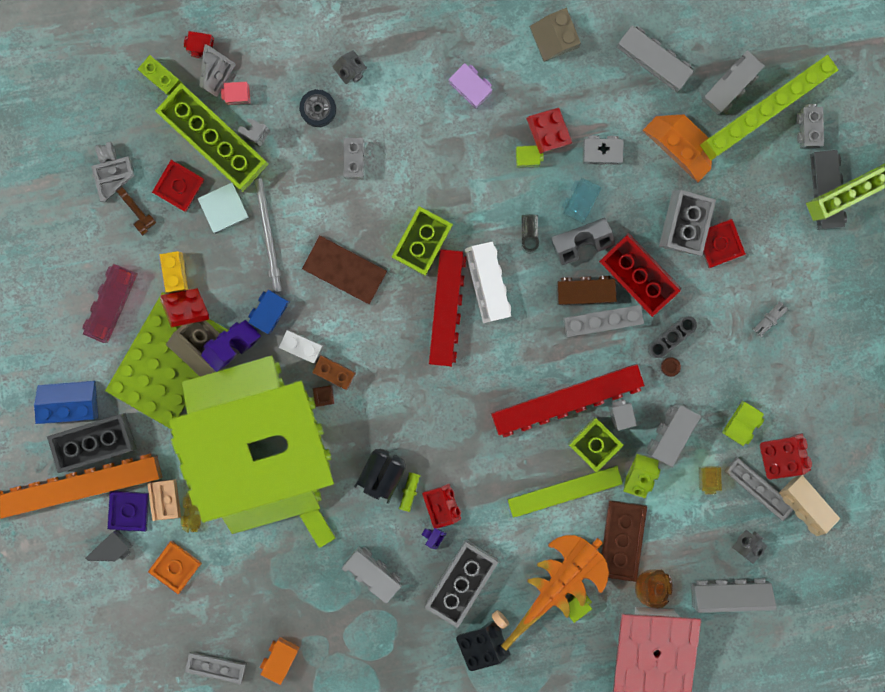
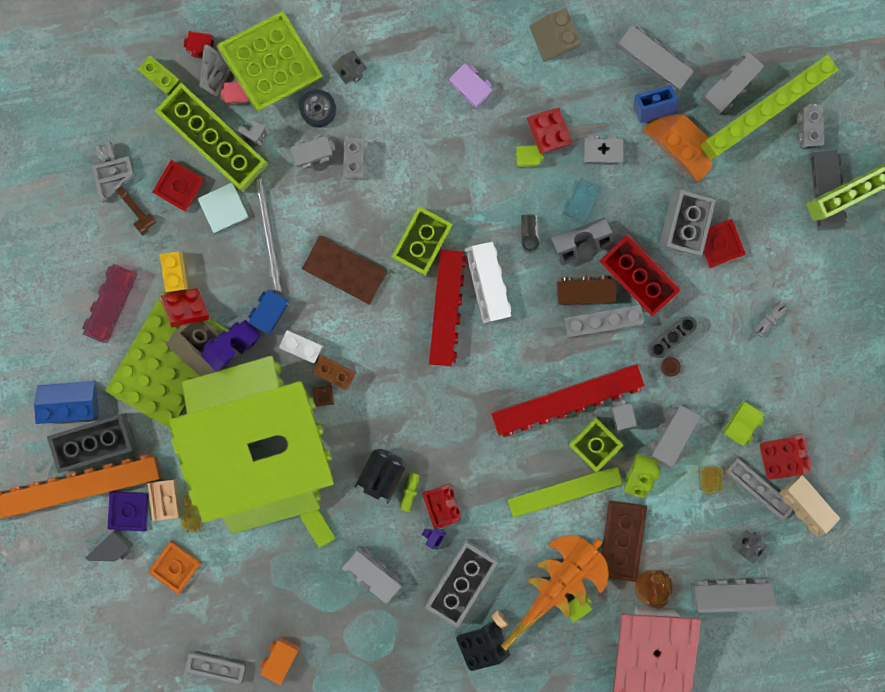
(269, 61): none -> lime plate
(317, 149): none -> light grey brick
(655, 103): none -> blue brick

